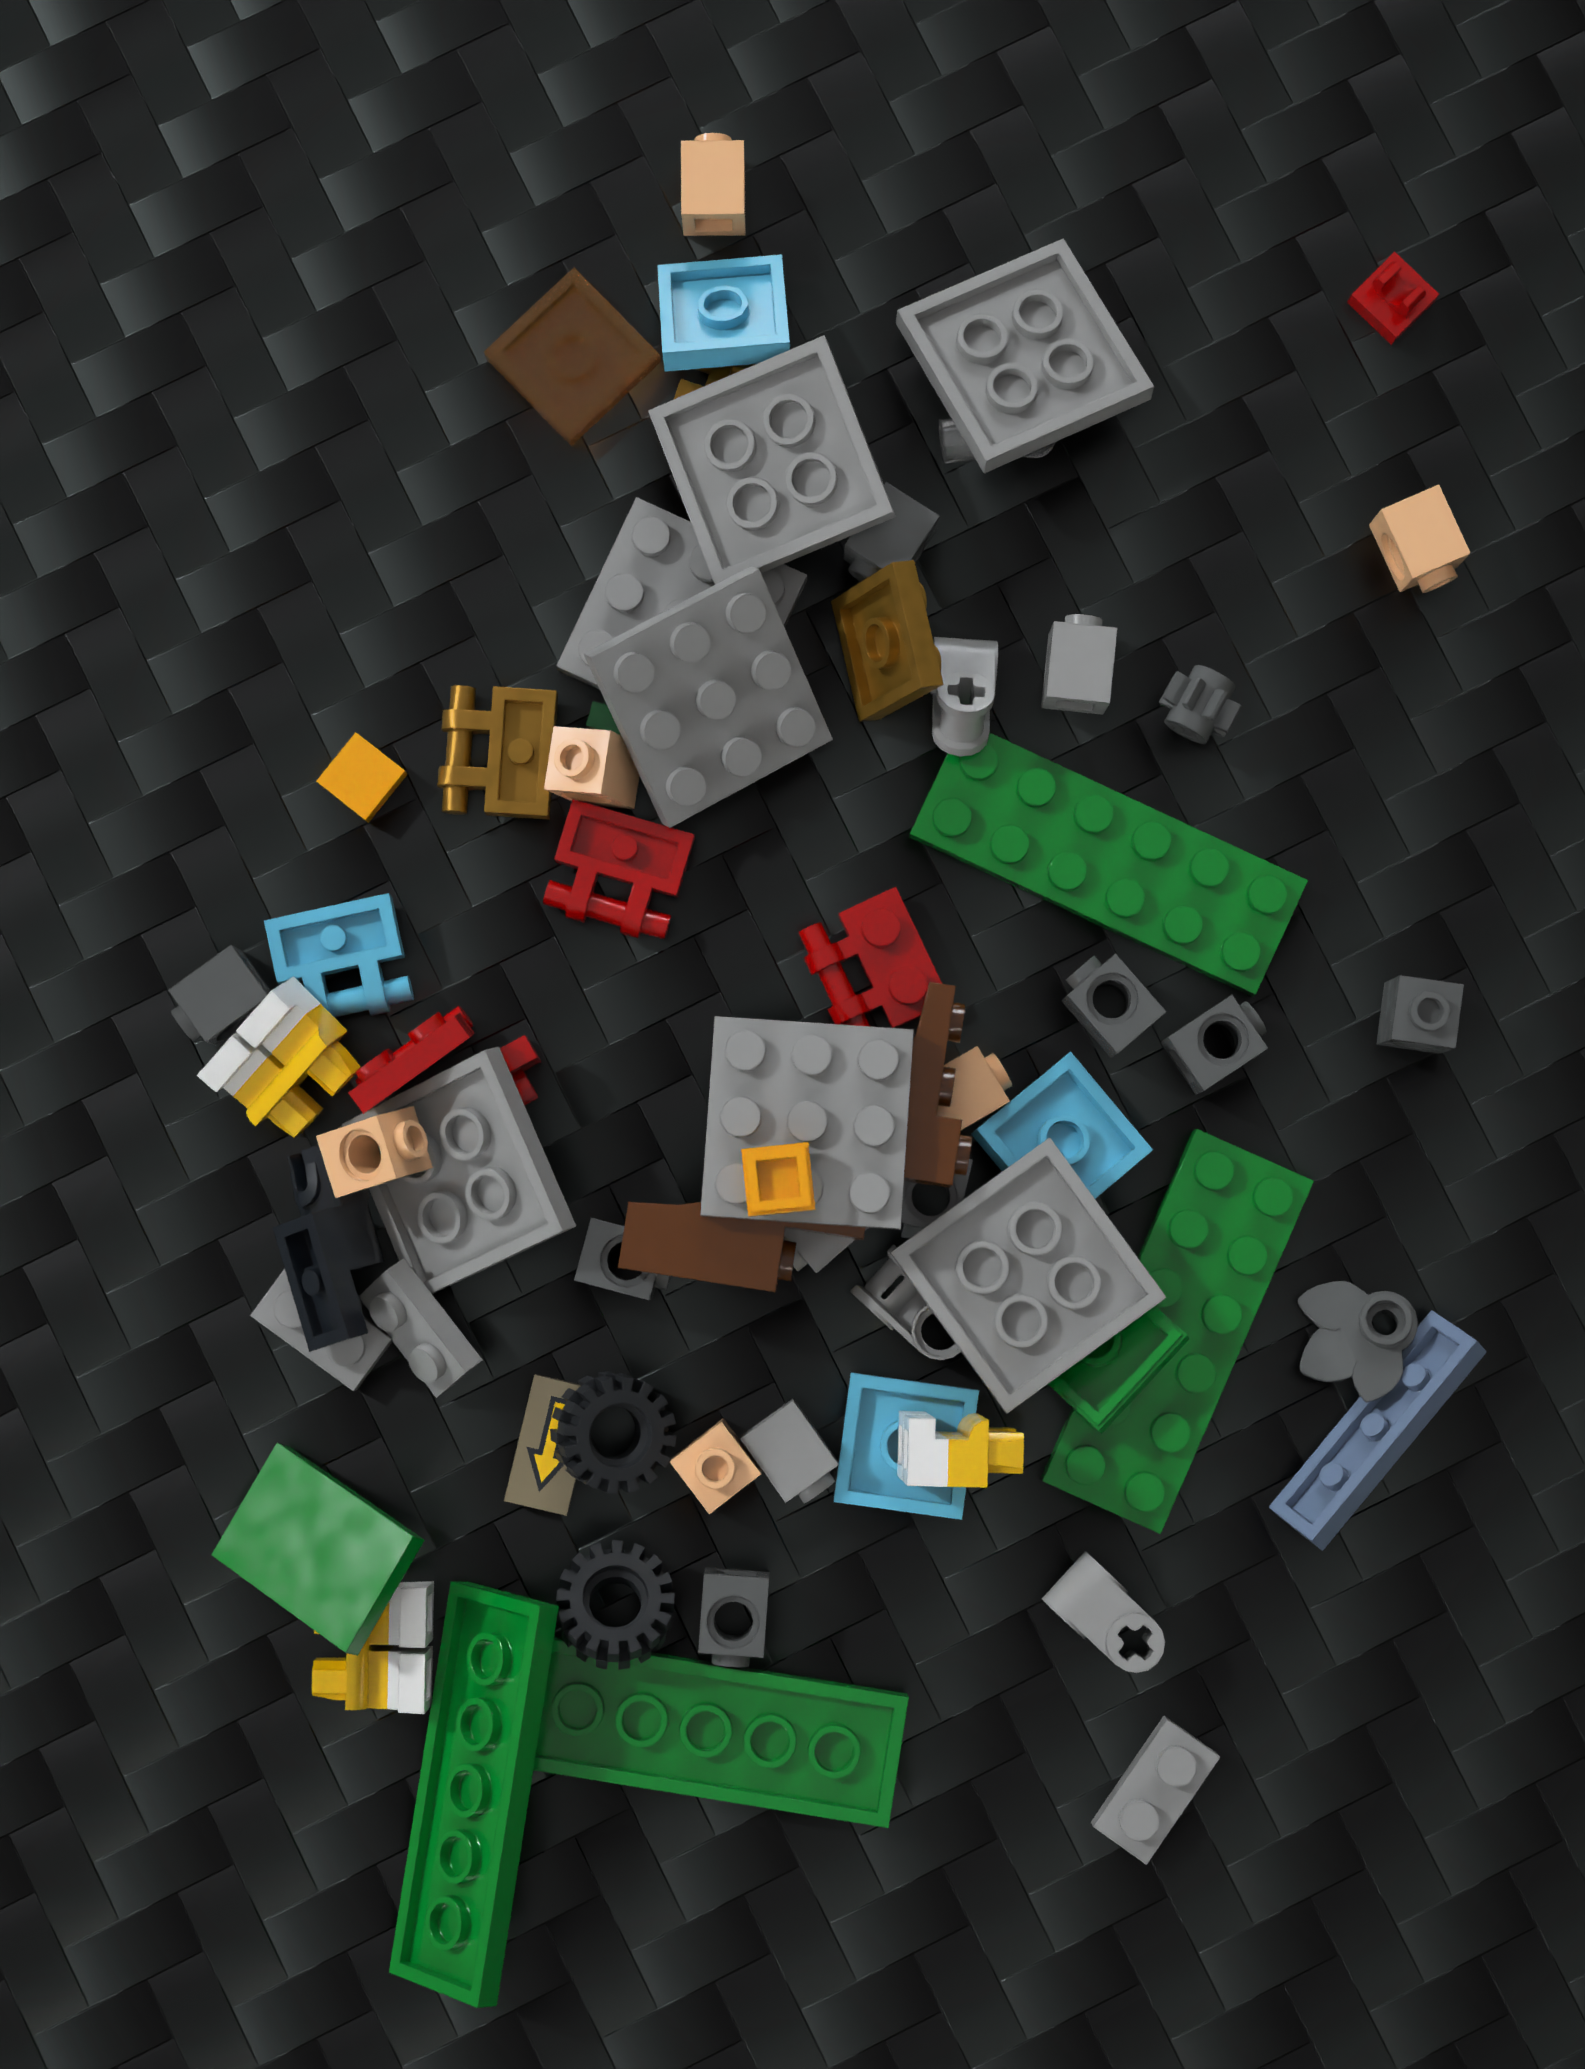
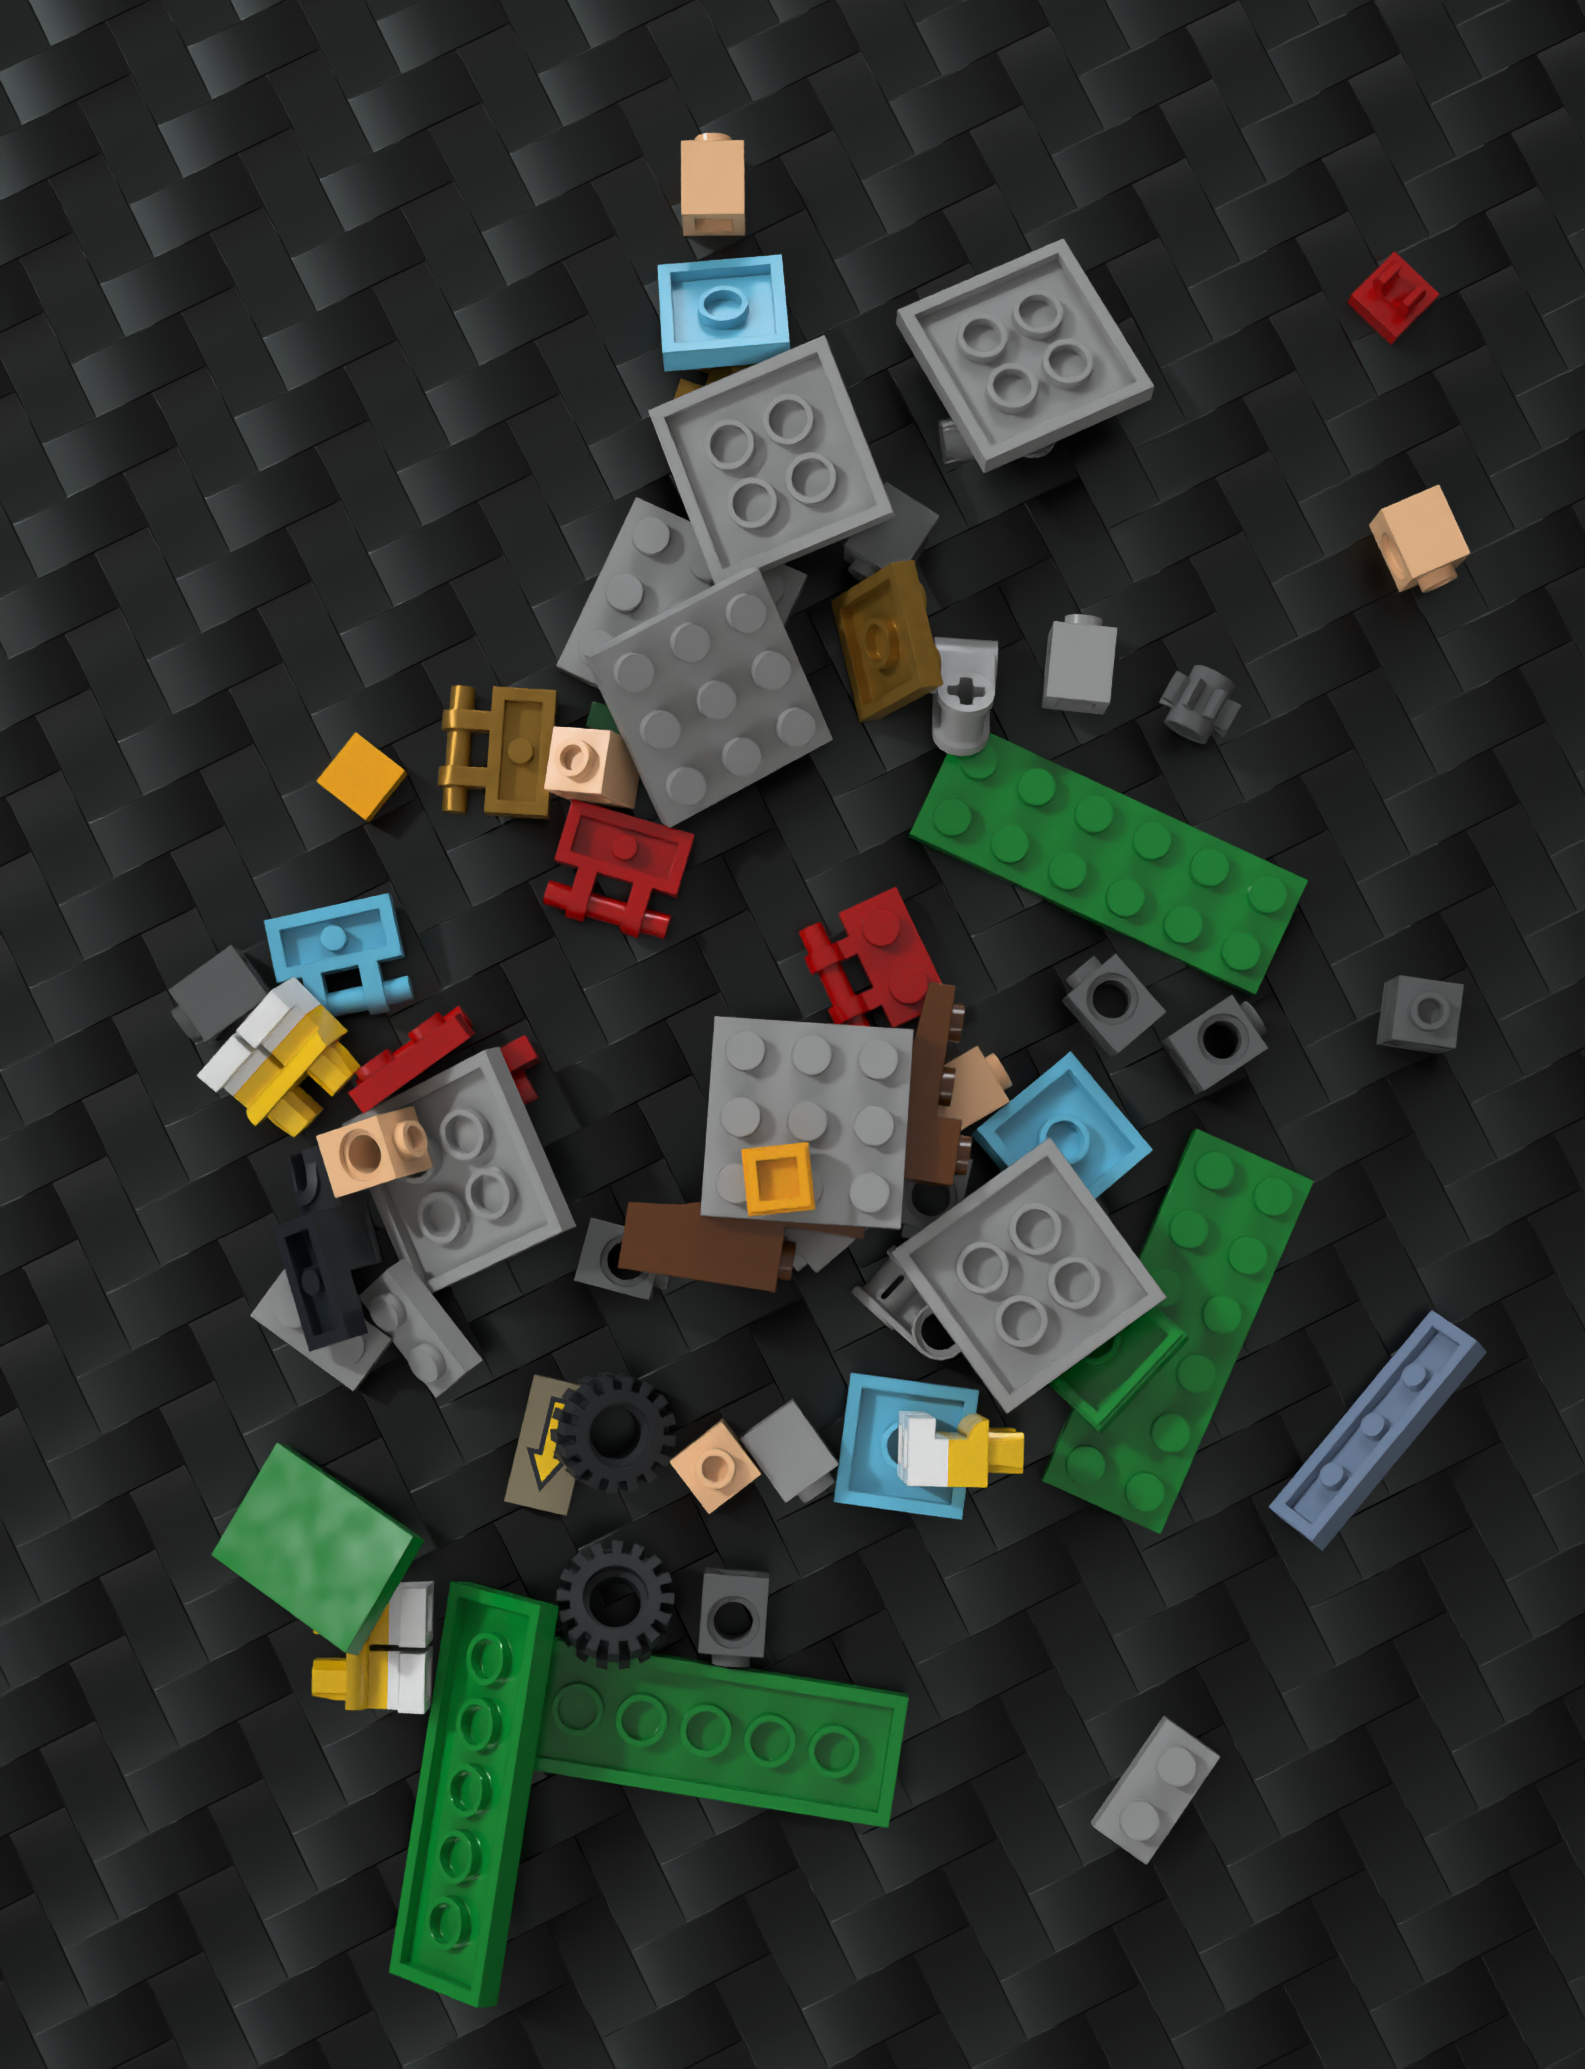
(572, 356): clear orange tile -> none
(1099, 1608): light grey piece -> none
(1347, 1341): dark grey plate -> none

